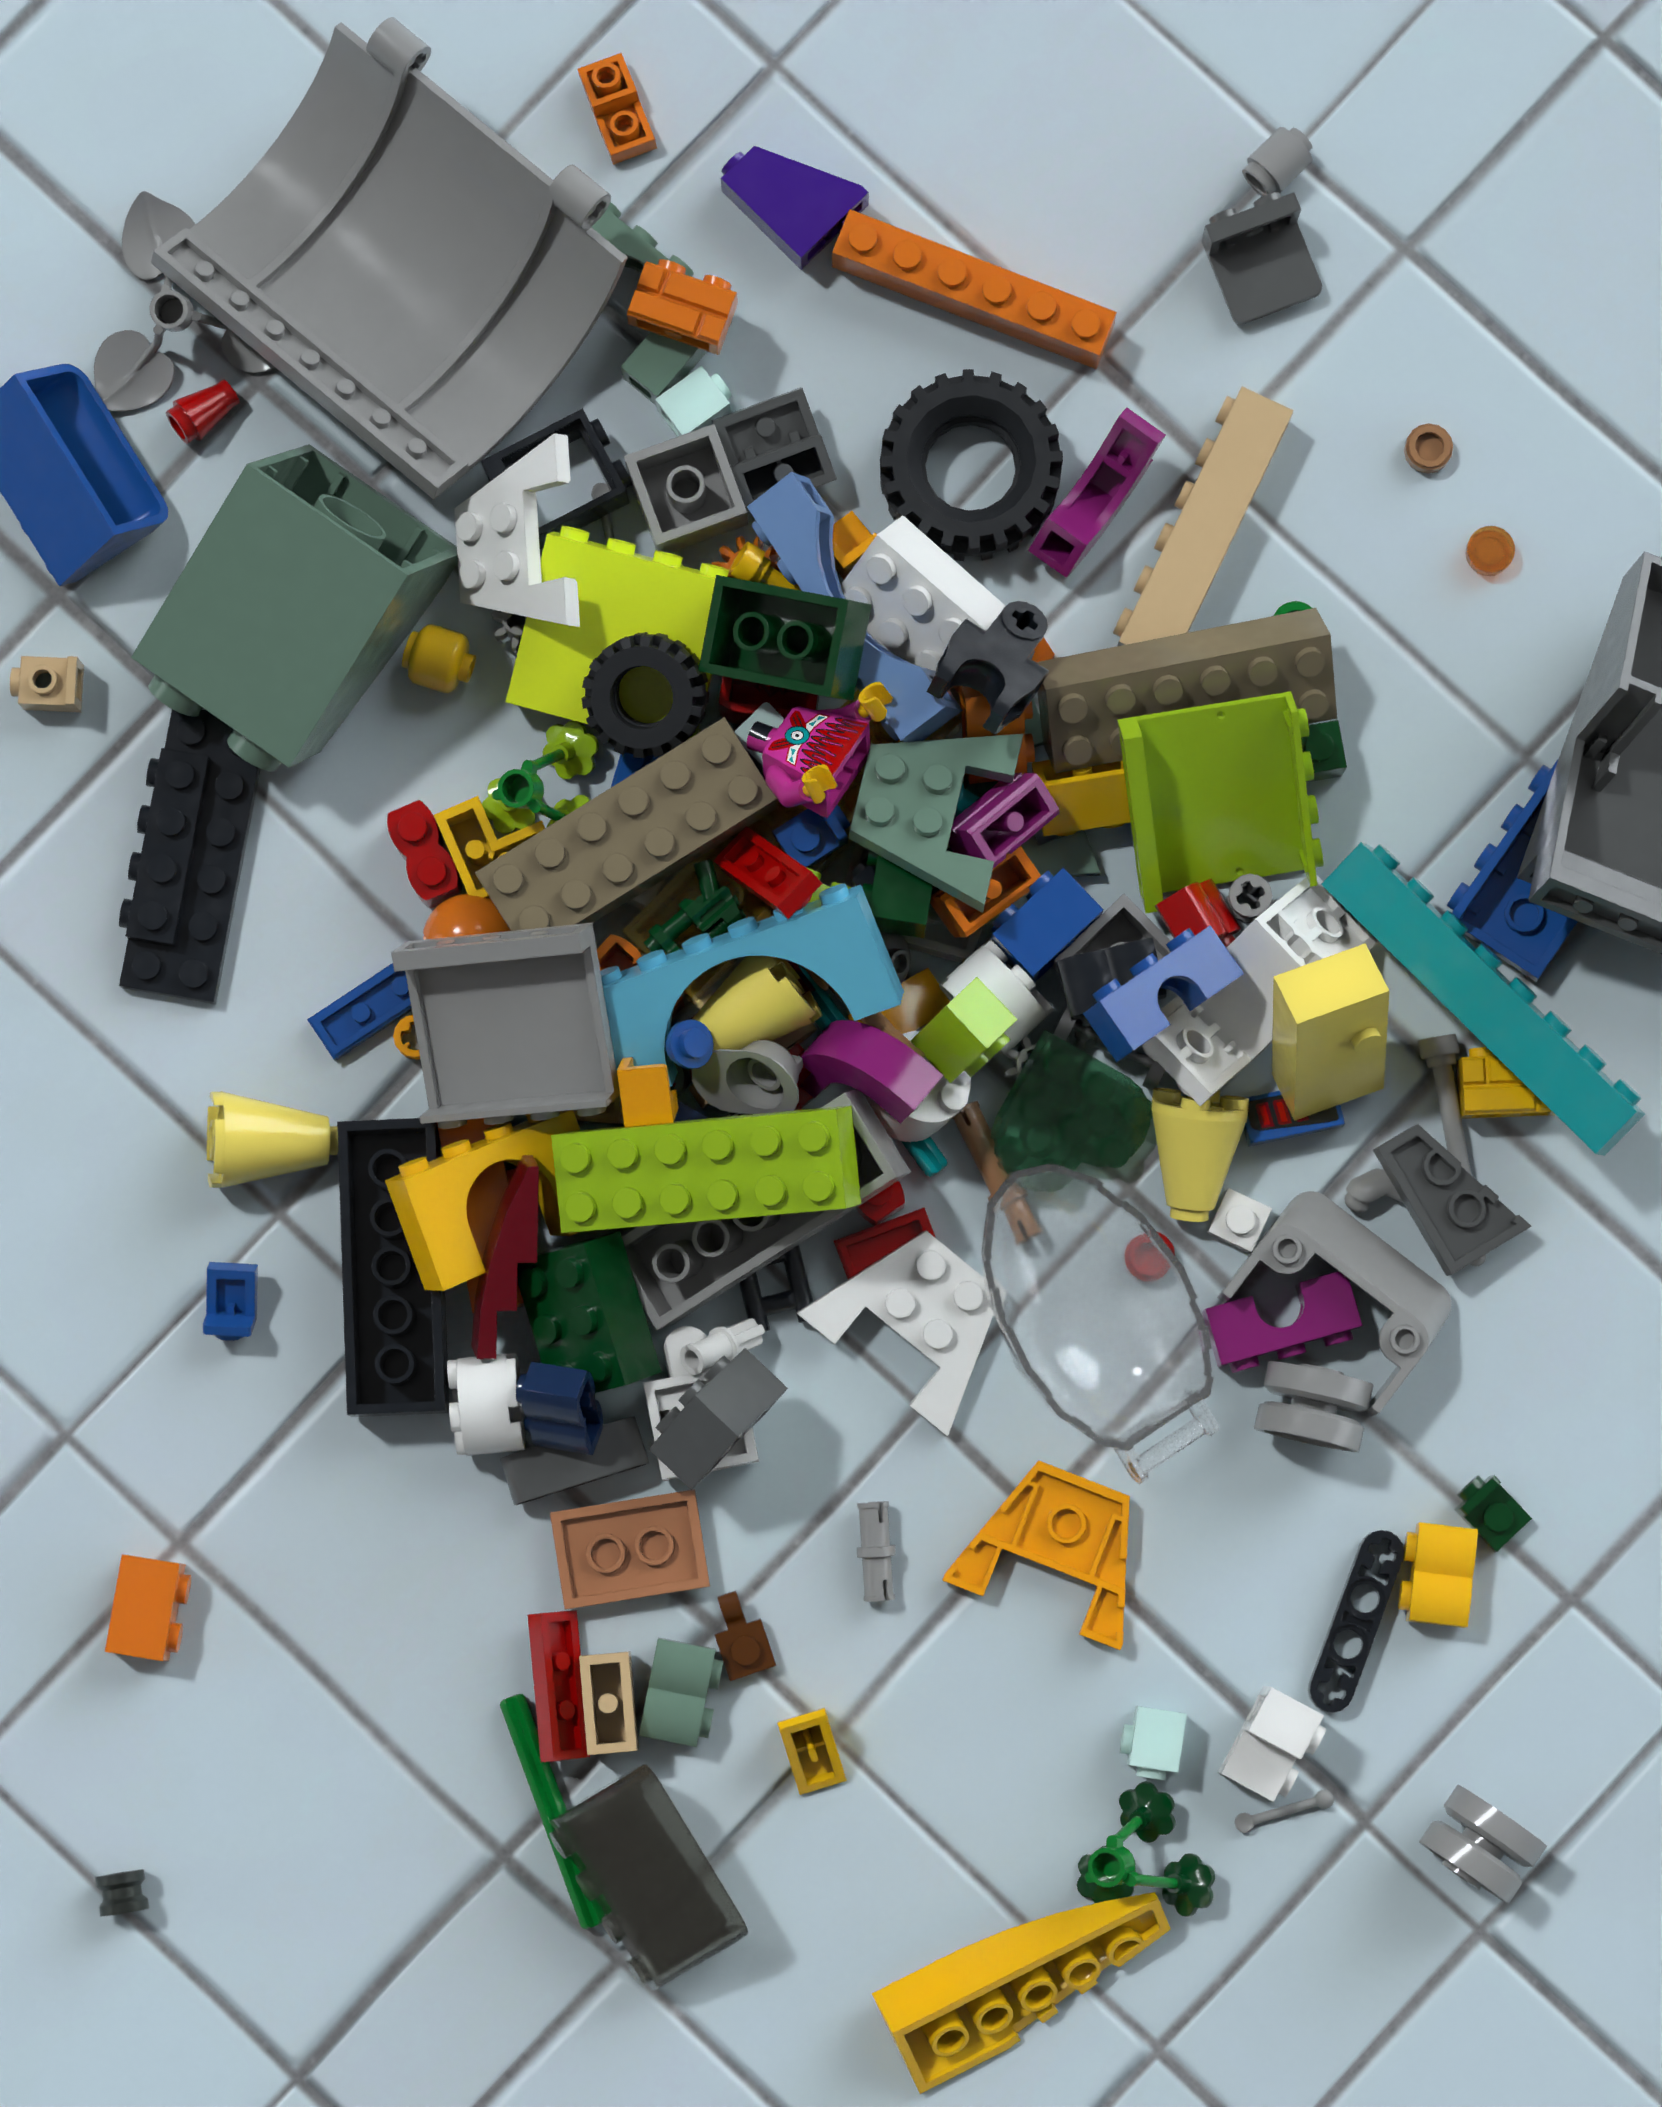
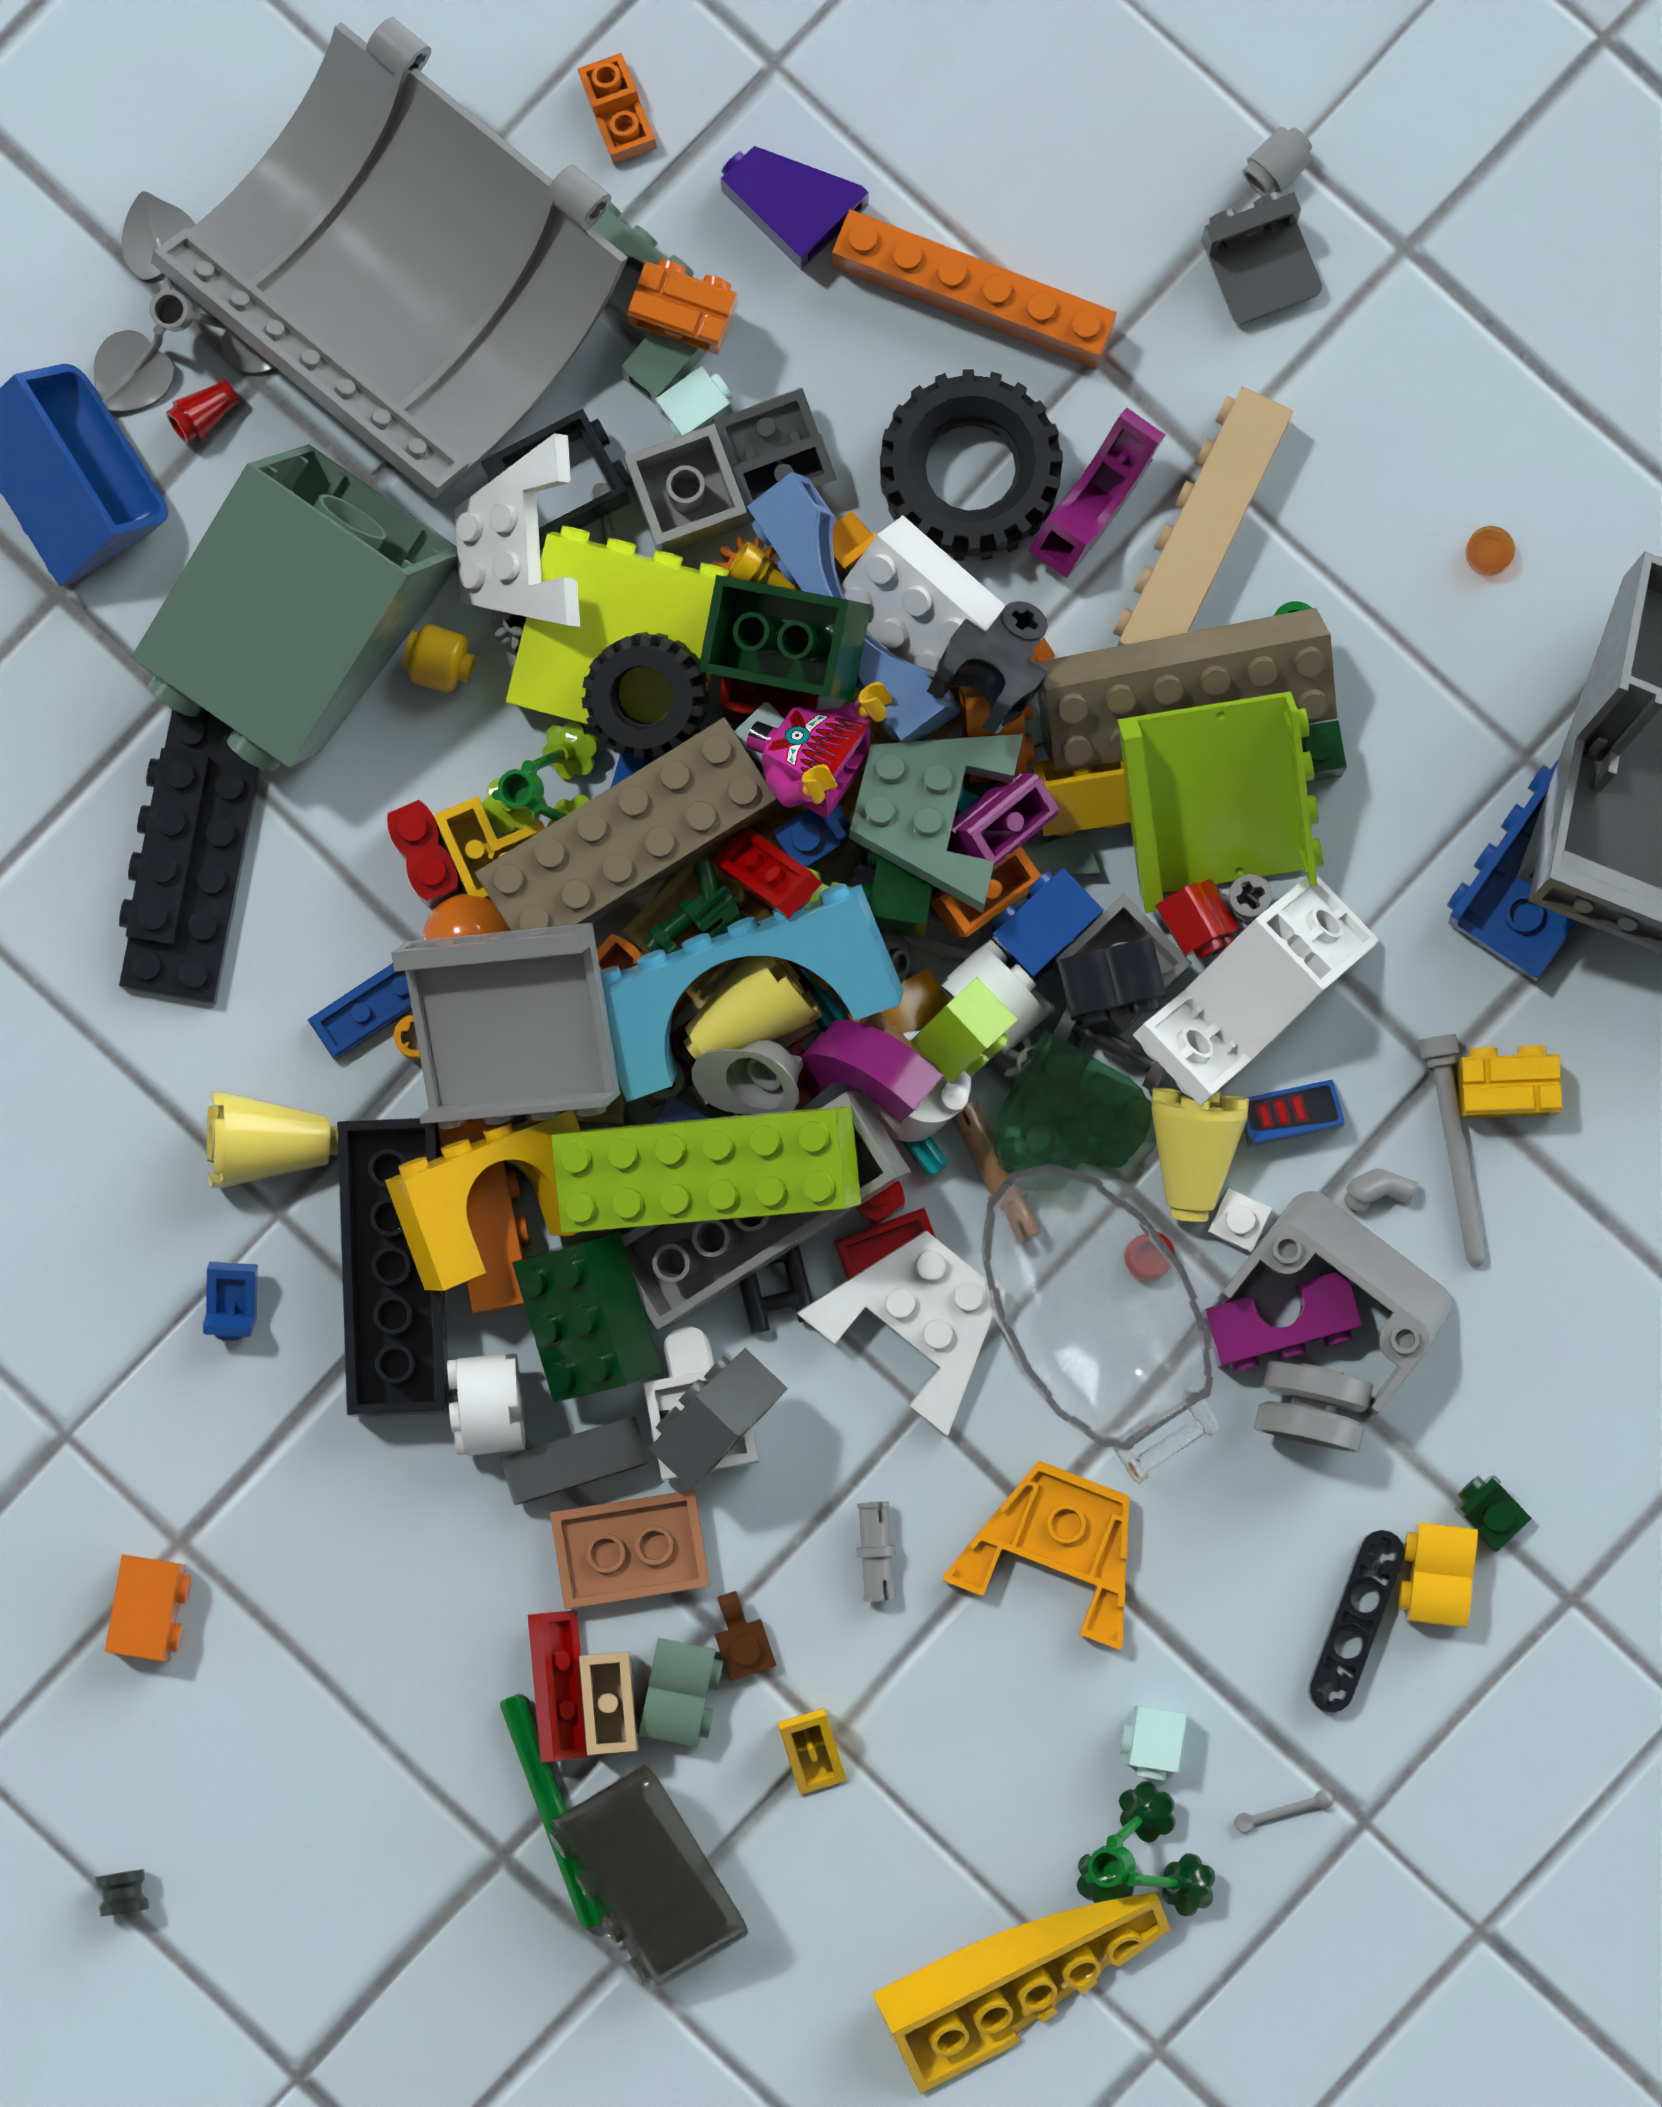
(61, 695): tan brick -> none
(510, 1242): dark red slope -> none
(560, 1408): dark blue brick -> none
(646, 1094): light orange panel -> none
(689, 1044): blue plate -> none
(721, 1342): white axle -> none
(1131, 1012): arch -> none
(1270, 1742): white brick -> none
(1329, 1031): light yellow brick -> none
(1428, 448): medium nougat tile -> none
(1447, 1203): dark grey wing -> none
(1479, 1848): light grey wheel -> none
(1484, 999): teal brick -> none

